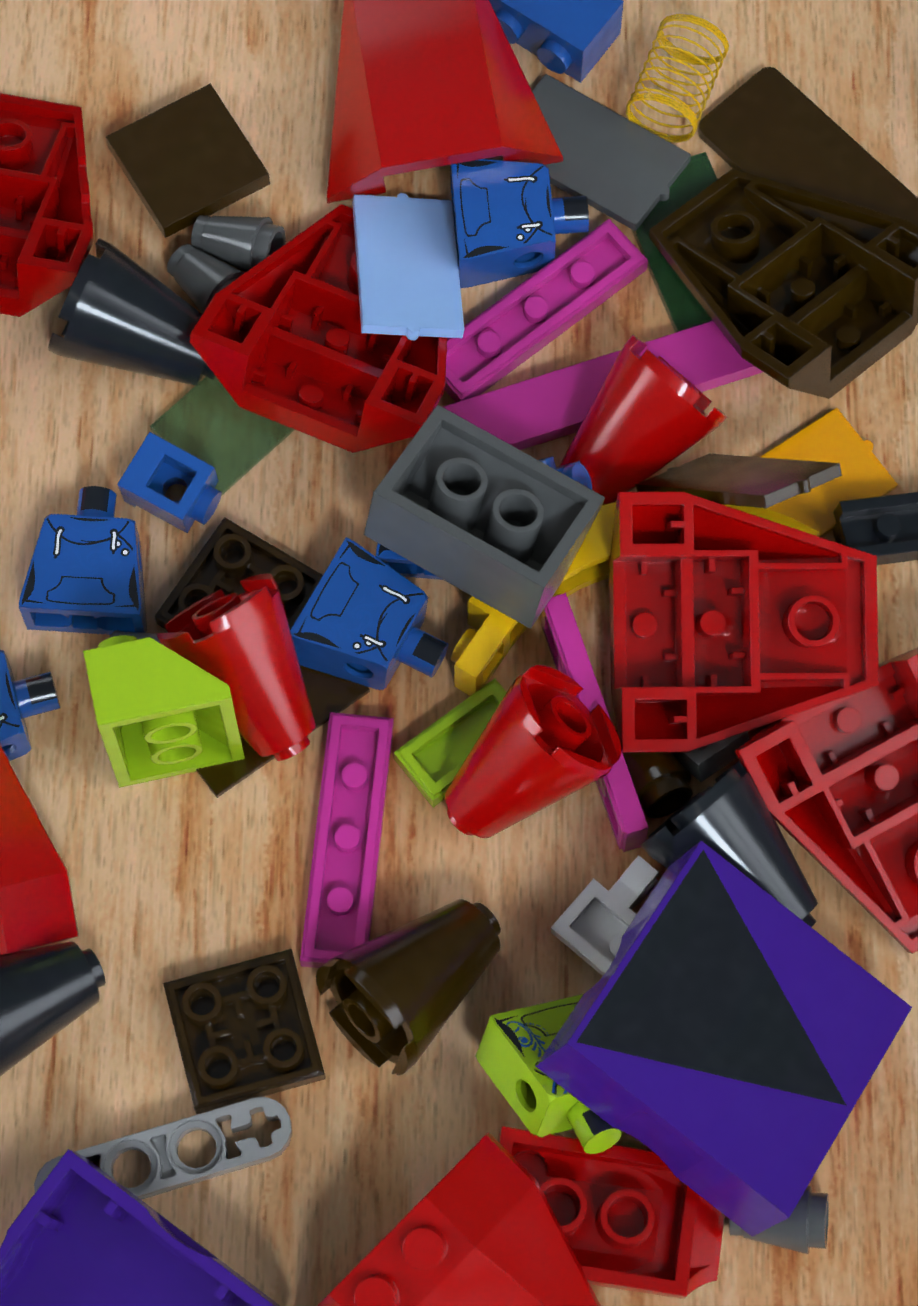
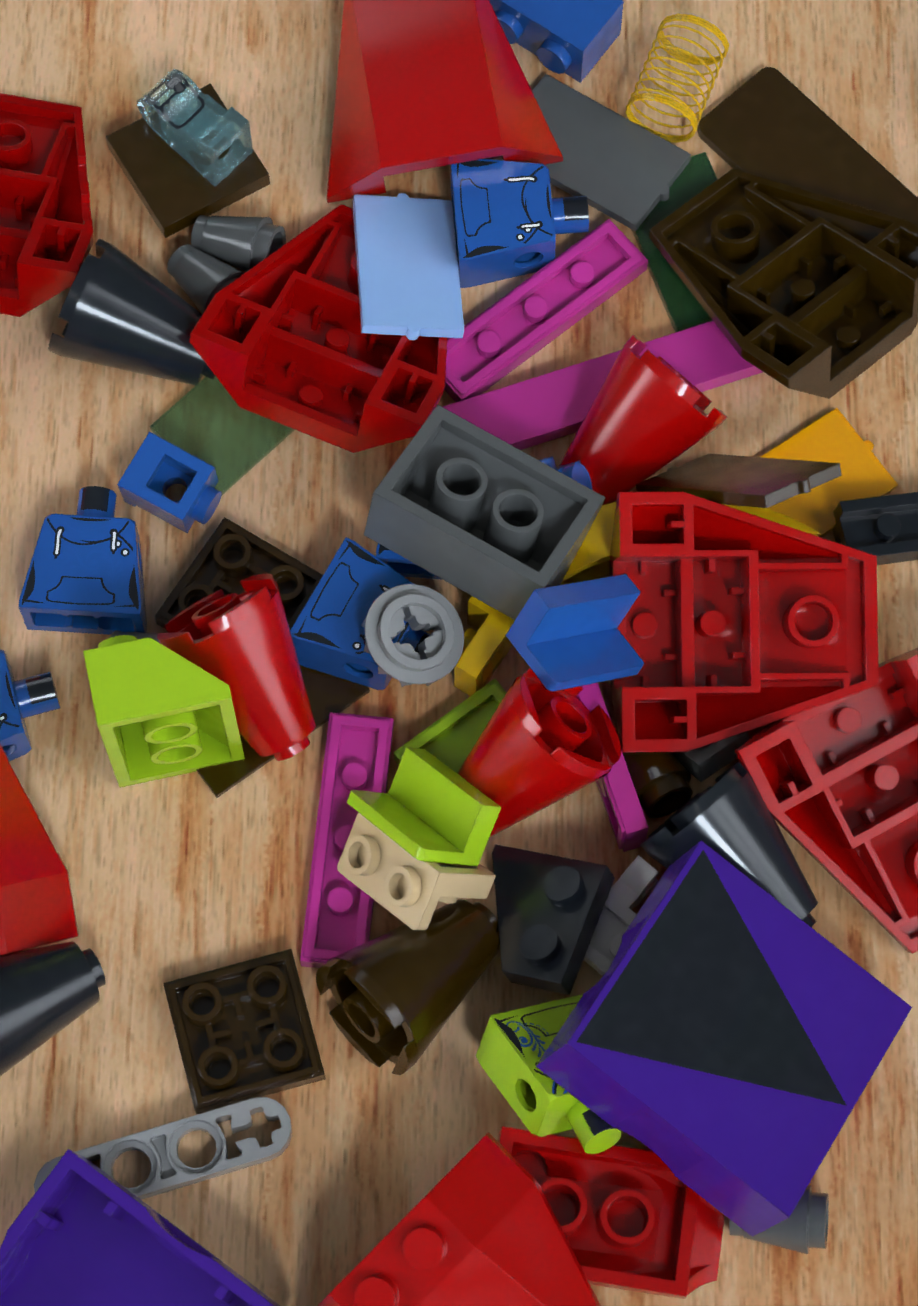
(196, 126): none -> clear light blue leg
(403, 883): none -> tan bracket
(423, 611): none -> light grey gear
(431, 811): none -> lime panel
(546, 915): none -> black wing
(573, 634): none -> blue panel

